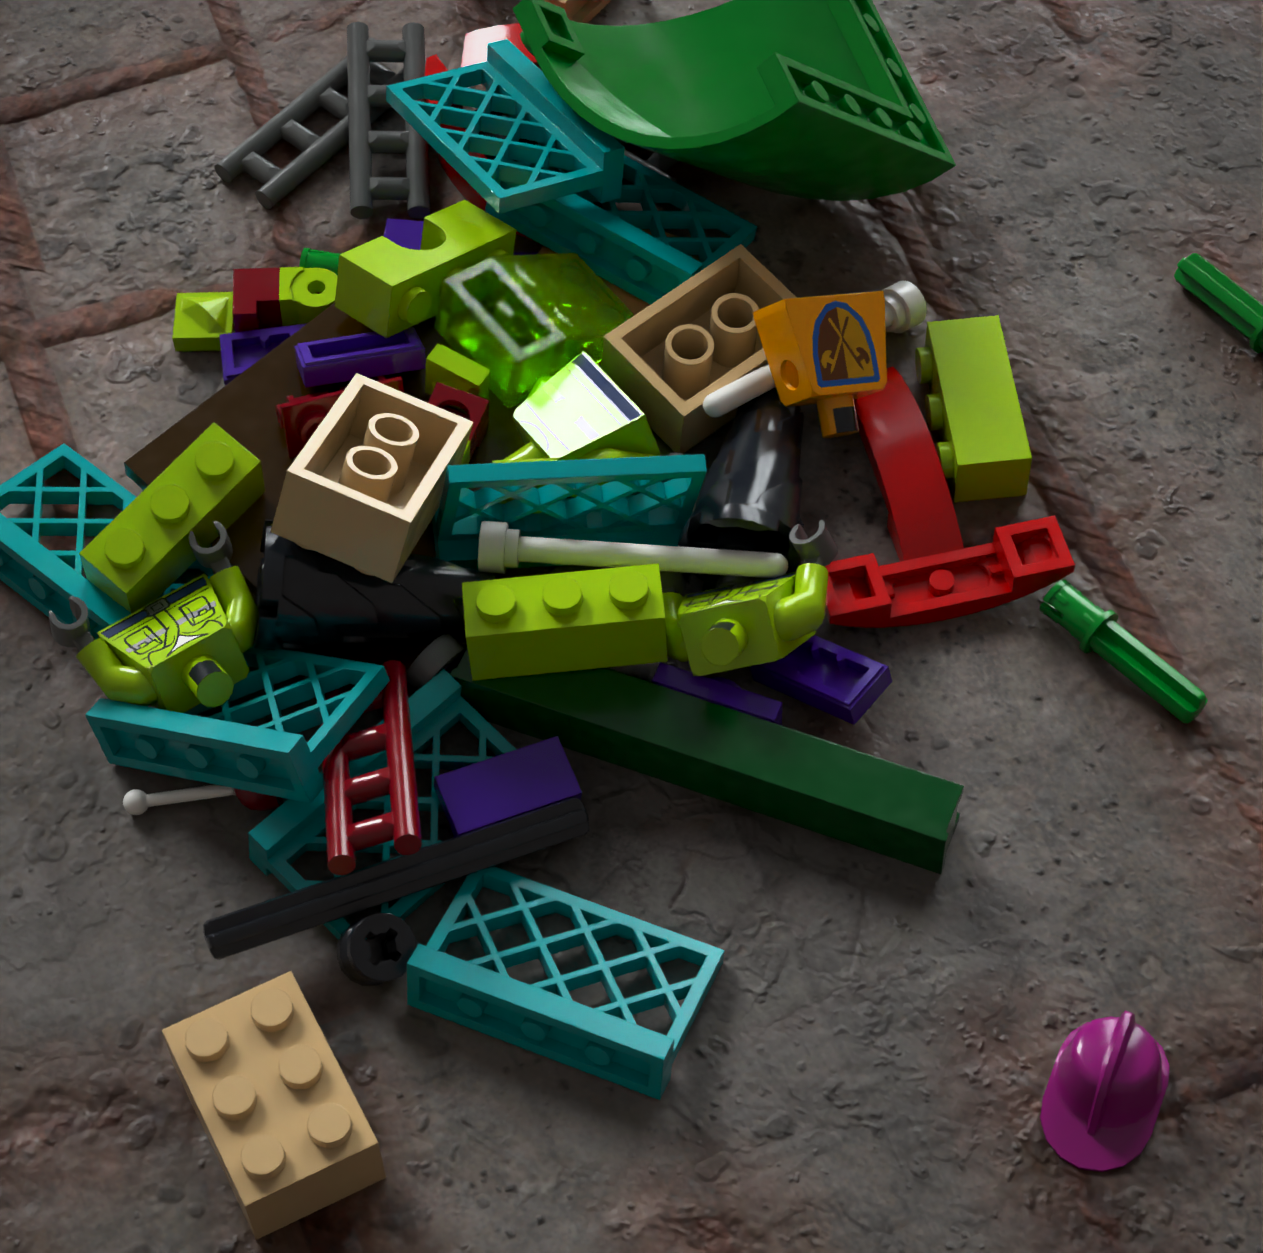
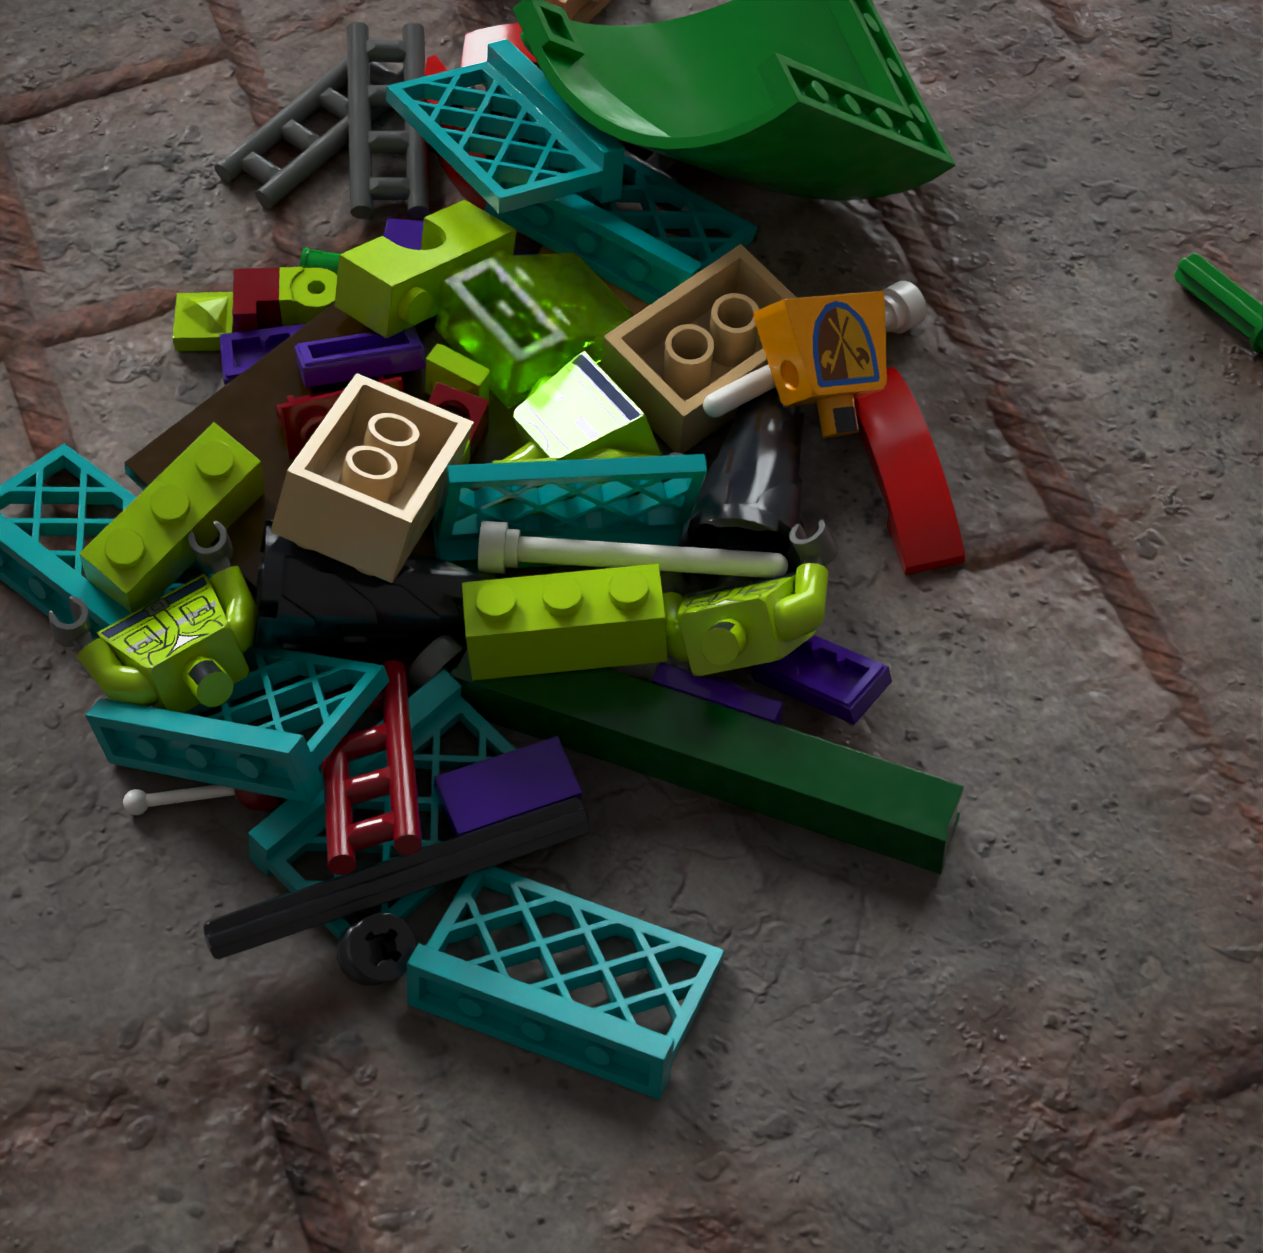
(274, 1104): tan brick -> none
(948, 583): red slope -> none
(974, 408): lime brick -> none
(1100, 633): green axle -> none
(1104, 1093): magenta piece -> none

